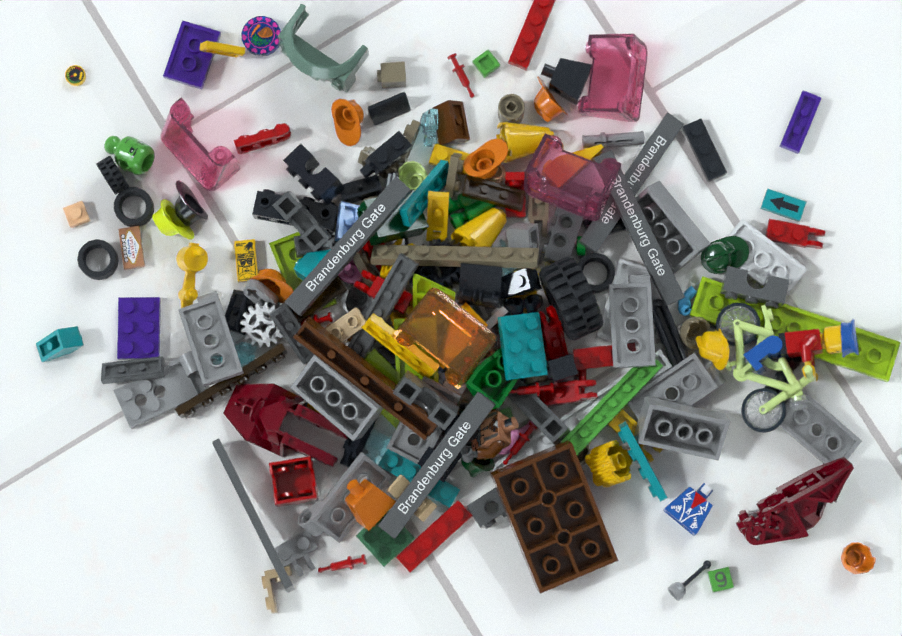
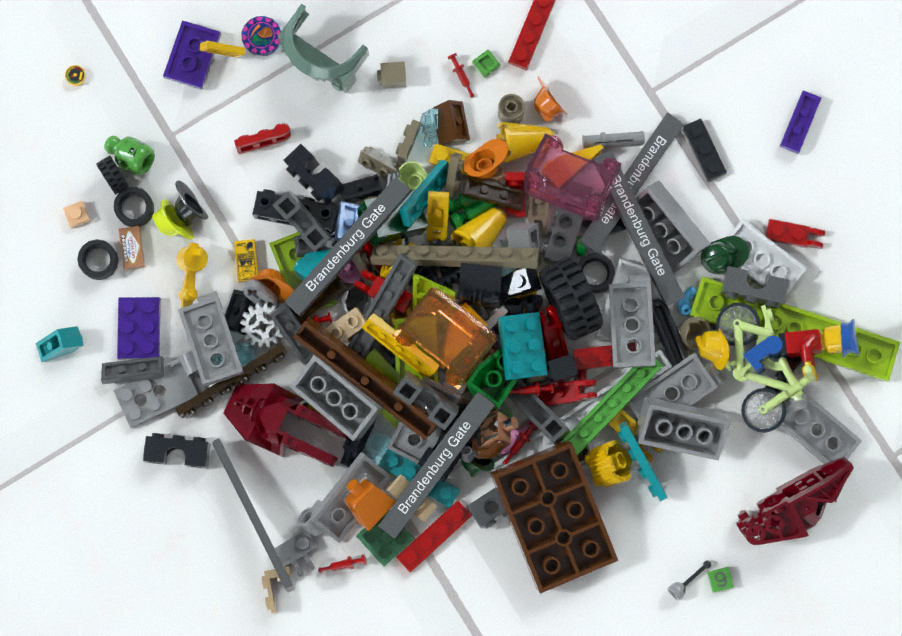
(158, 448): none -> black arch
(208, 168): clear pink windscreen -> none
(294, 481): red piece -> none
(347, 120): orange piece -> none
(386, 155): black hinge -> none
(389, 108): black slope -> none
(567, 78): black torso -> none
(615, 77): clear pink windscreen -> none
(690, 508): blue torso -> none
(783, 205): teal tile -> none
(857, 558): orange hair -> none

